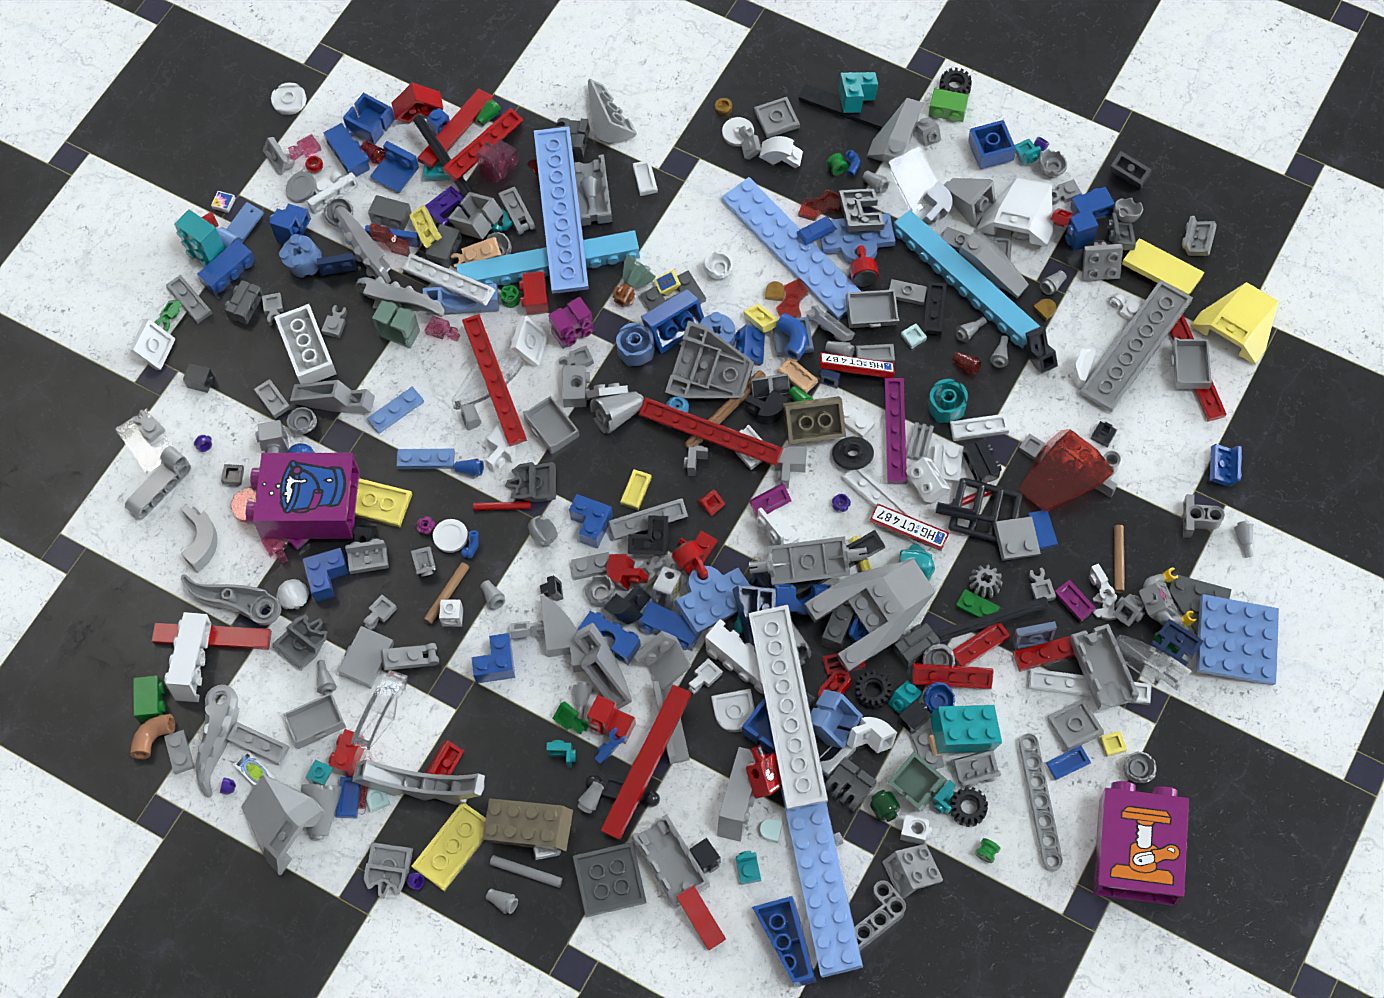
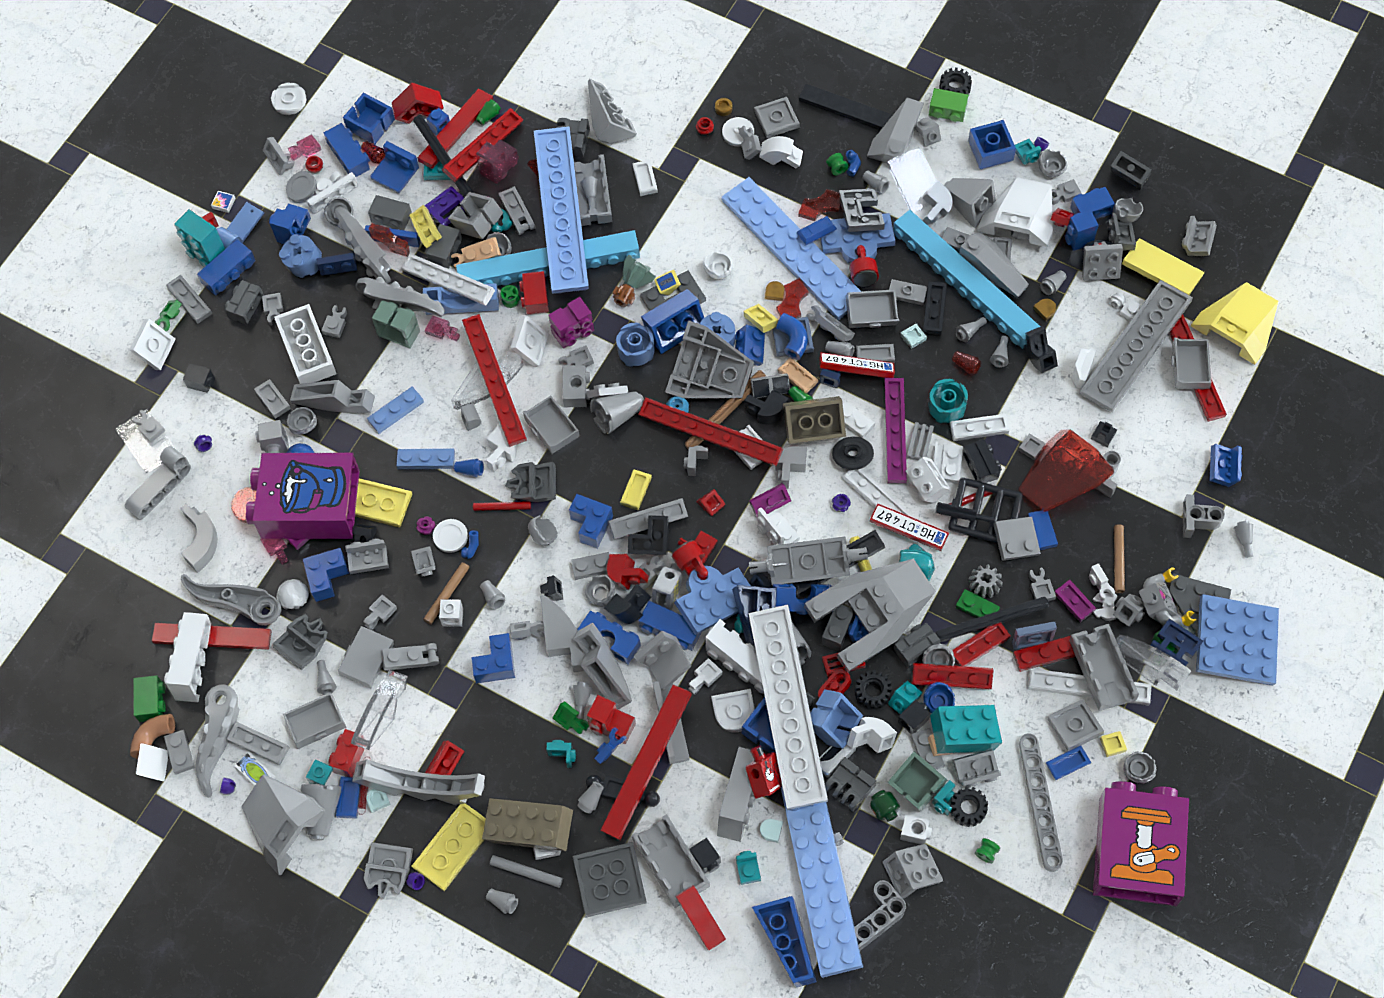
(152, 762): none -> white sticker
(232, 475): tile -> none
(704, 122): none -> red plate
(855, 89): teal brick -> none

